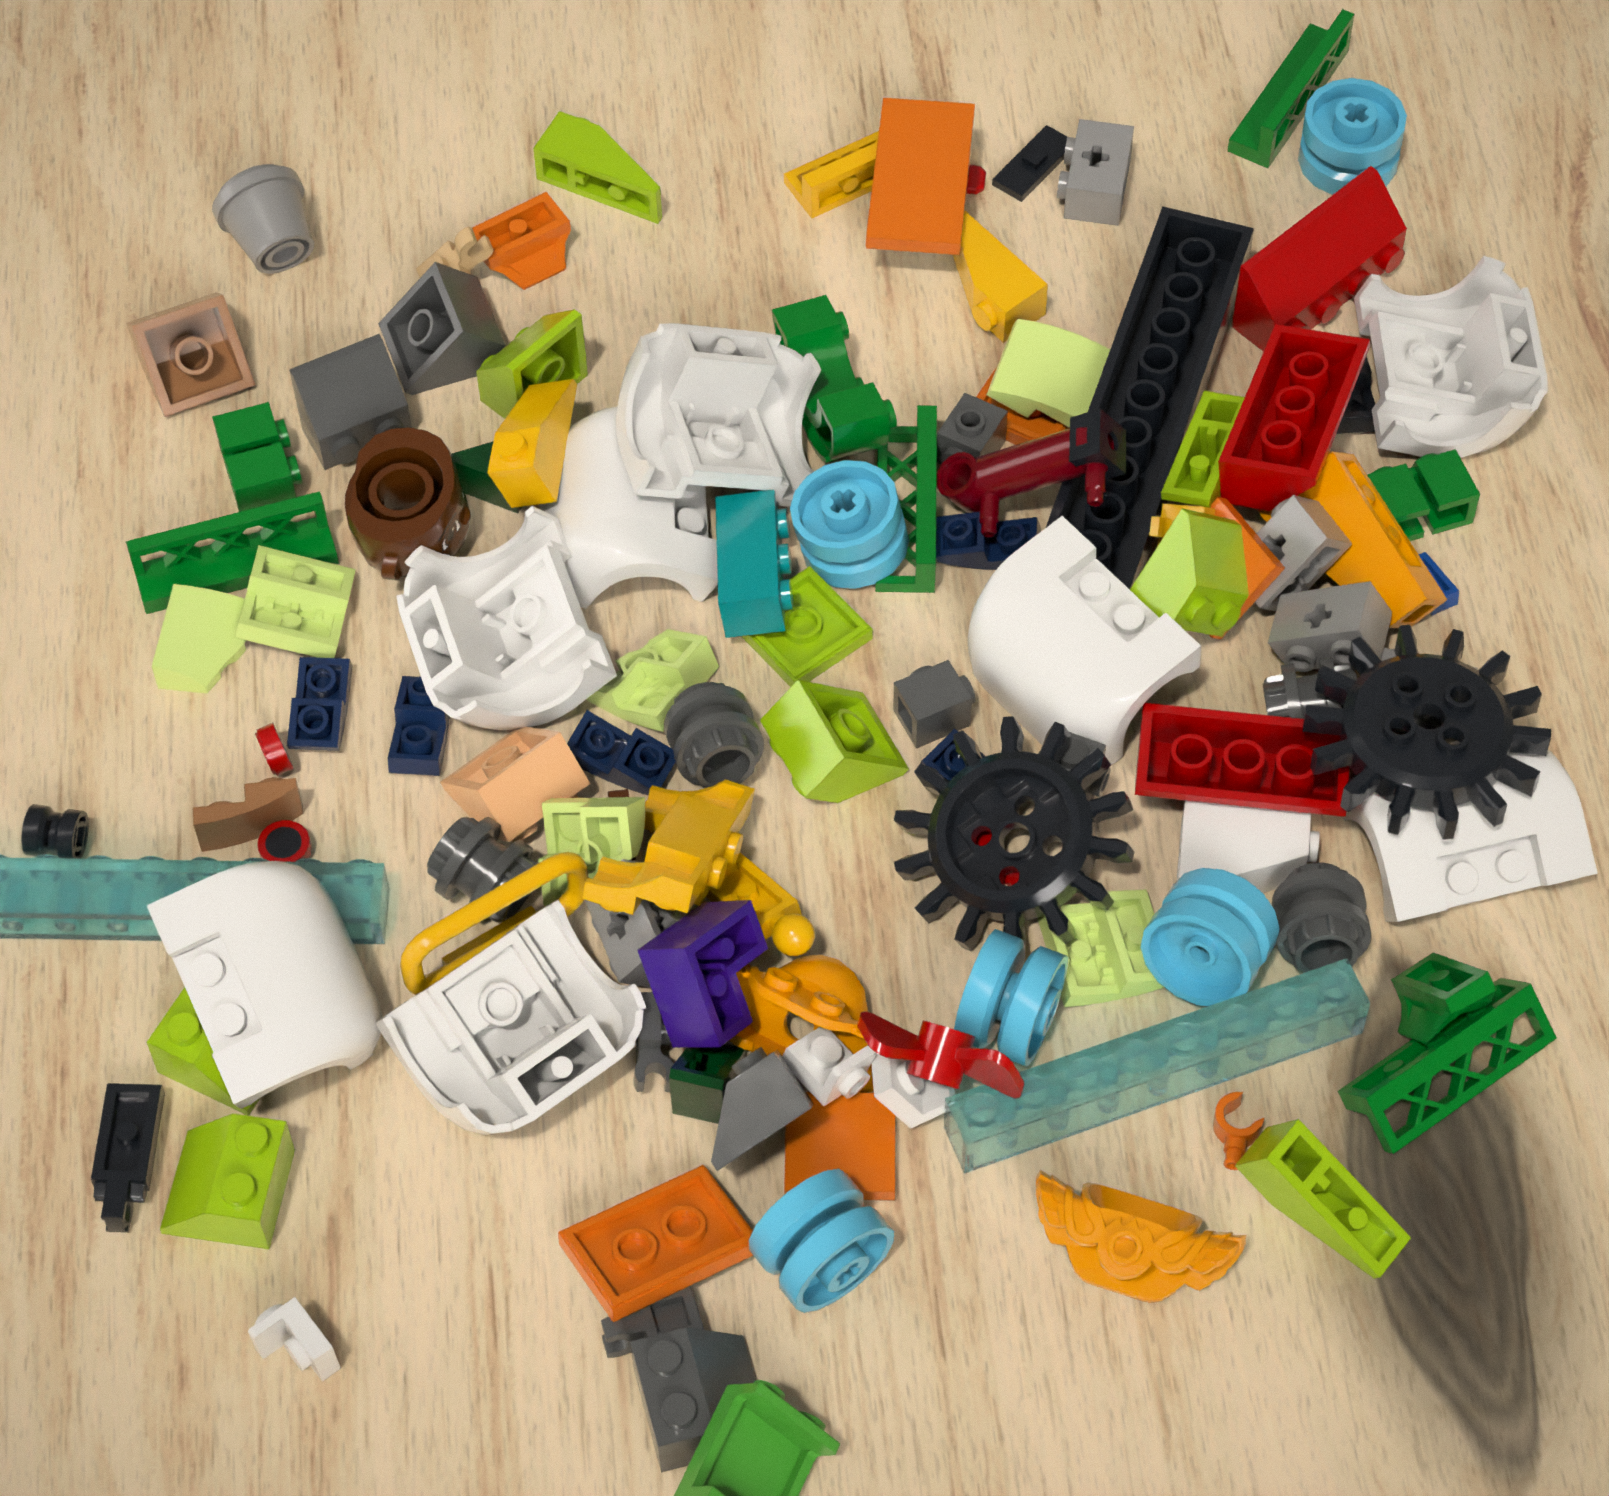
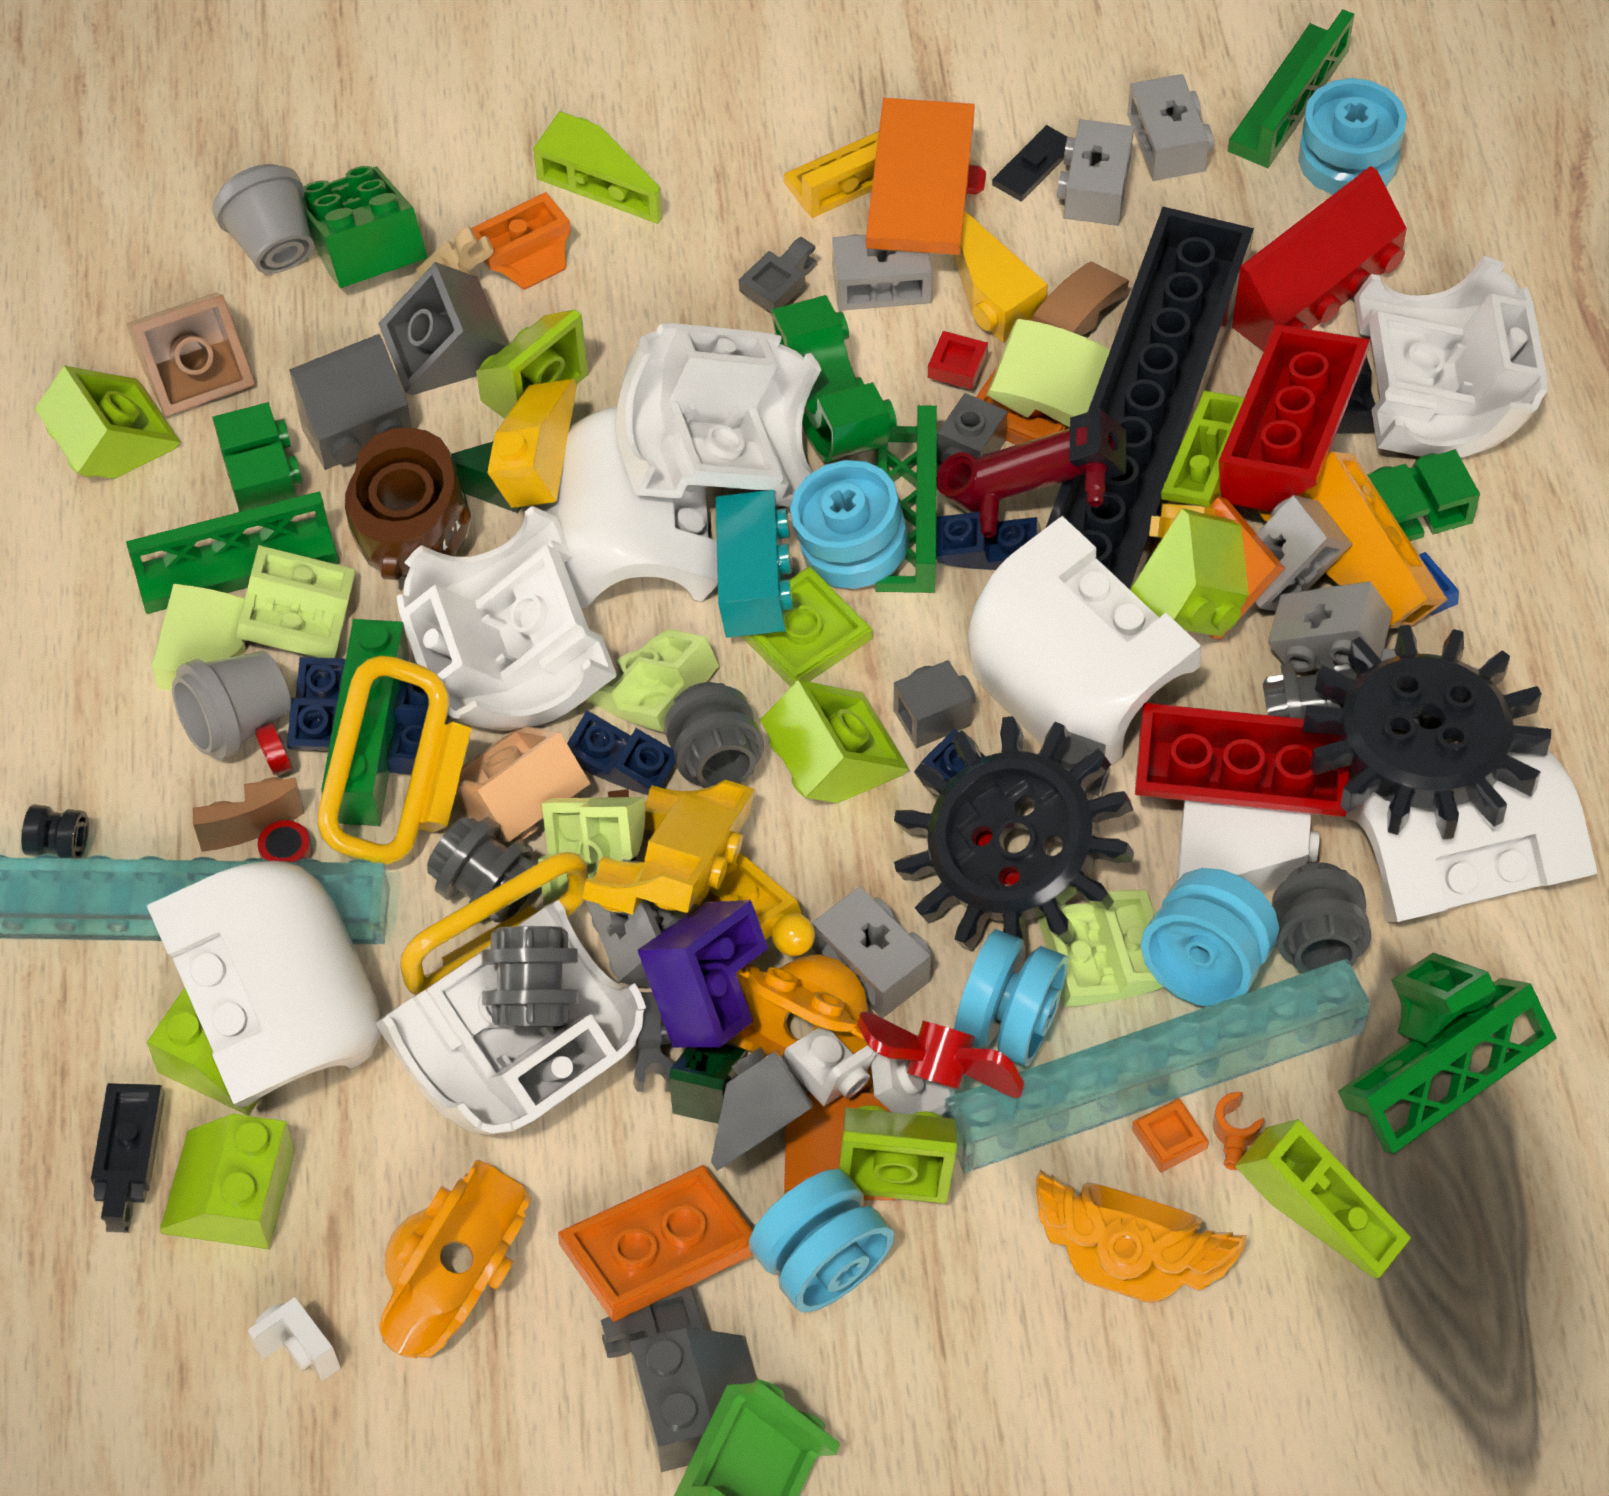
(104, 422): none -> lime slope
(228, 700): none -> light grey piece
(362, 226): none -> green slope
(369, 770): none -> green brick
(426, 1298): none -> light orange piece
(433, 774): none -> yellow bar
(529, 976): none -> dark grey piece
(778, 279): none -> dark grey plate
(875, 948): none -> light grey brick
(878, 276): none -> light grey brick
(899, 1153): none -> lime slope
(957, 360): none -> red plate
(1081, 298): none -> medium nougat slope
(1169, 127): none -> light grey brick
(1169, 1135): none -> orange tile

